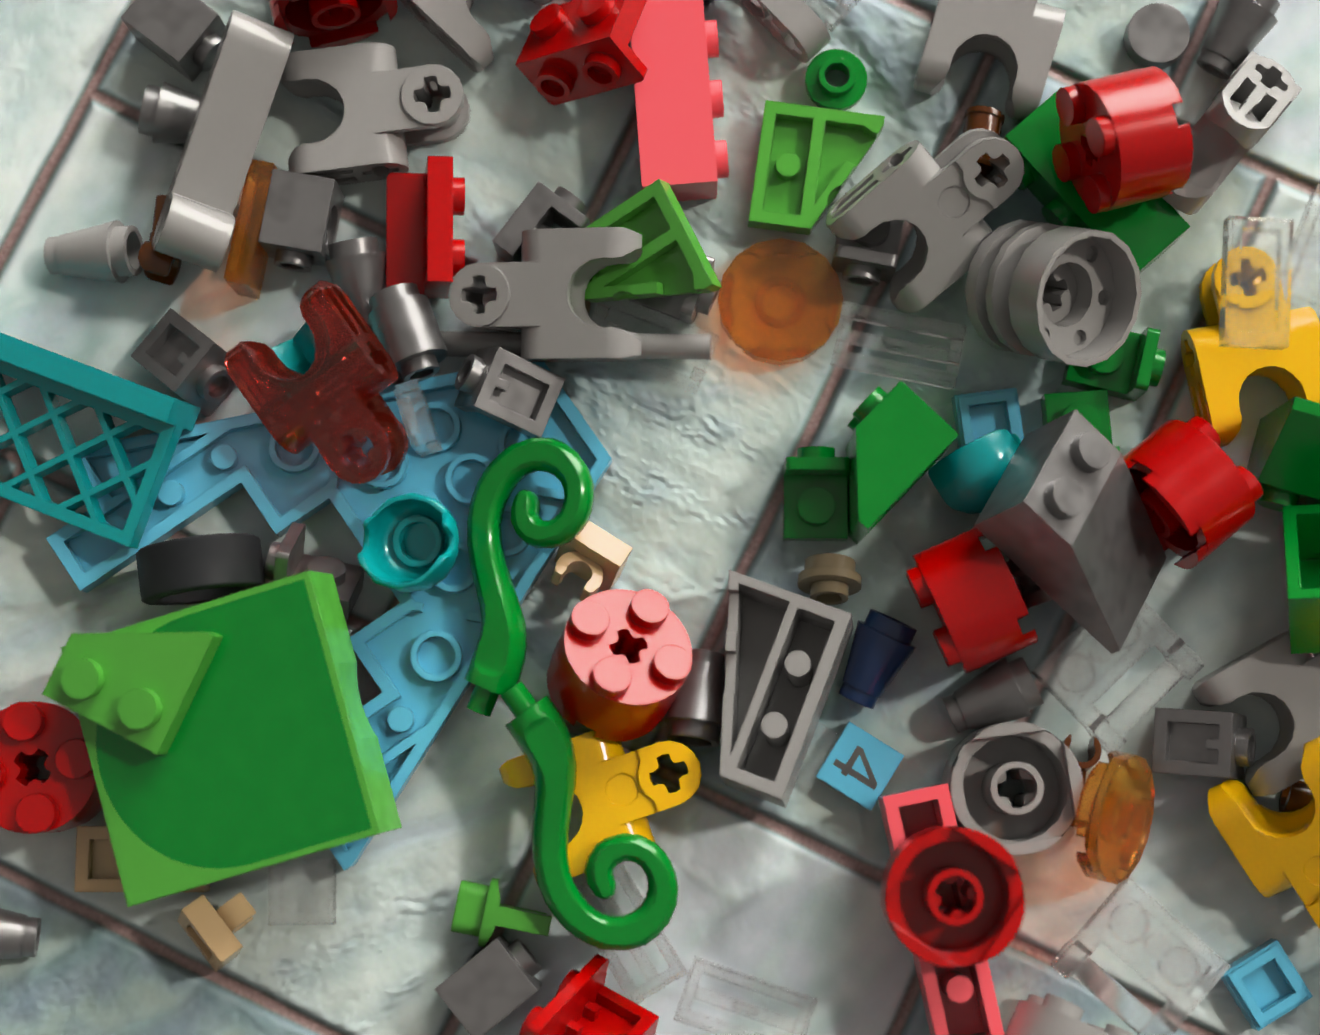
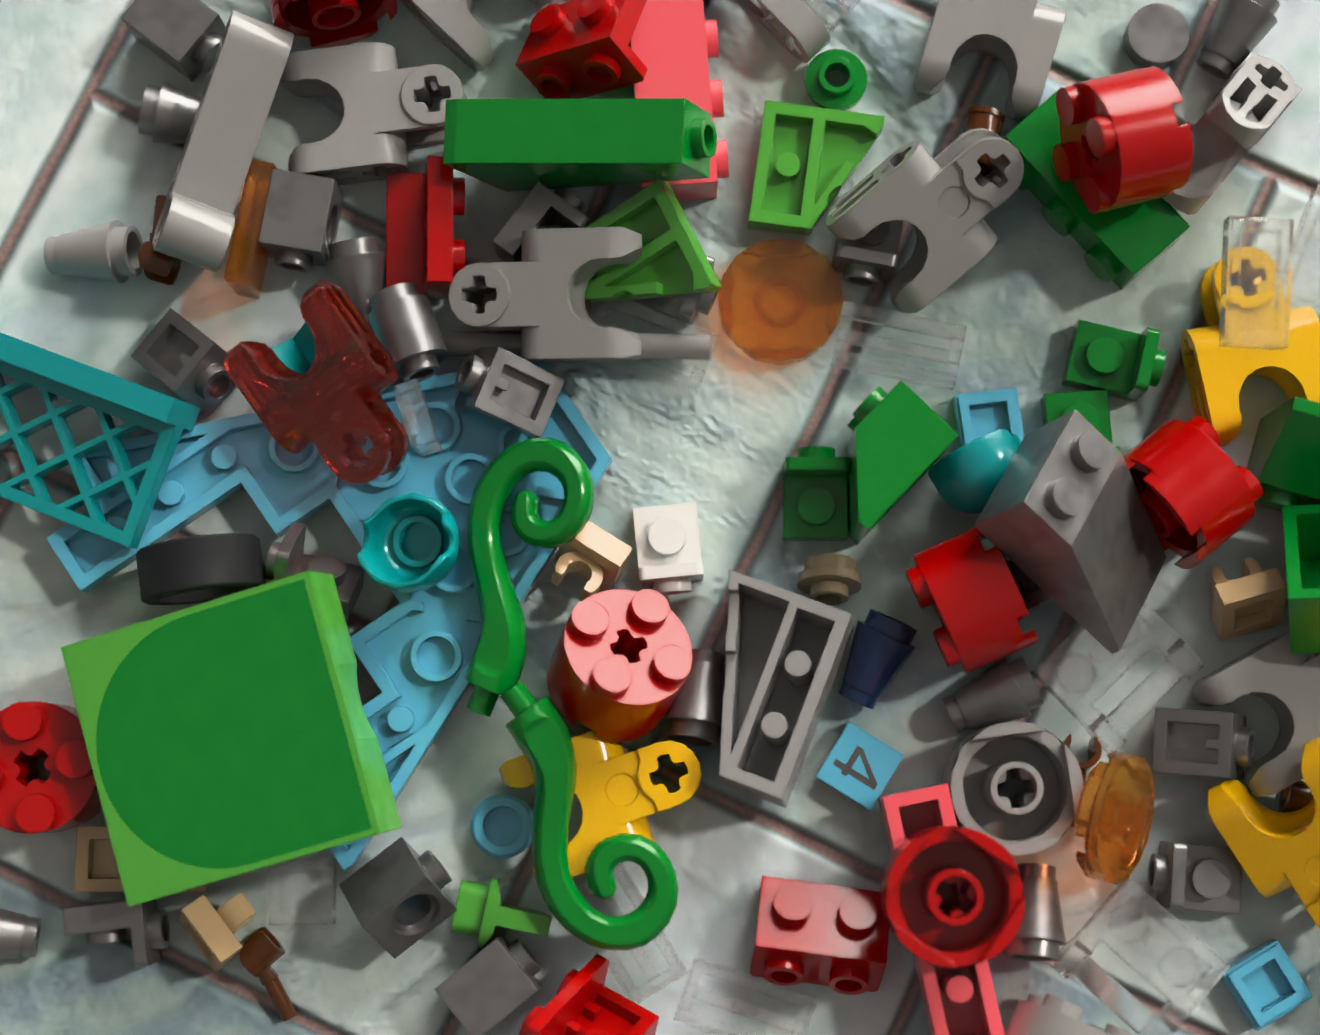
(108, 923): none -> flat silver bracket
(133, 681): bright green wing -> none
(257, 956): none -> reddish brown hand
(399, 896): none -> flat silver brick
(502, 825): none -> medium azure tile
(577, 141): none -> green slope
(668, 547): none -> white bracket
(819, 936): none -> red bracket
(1042, 922): none -> flat silver cone
(1053, 292): light grey wheel -> none
(1195, 877): none -> flat silver bracket
(1248, 601): none -> tan tile

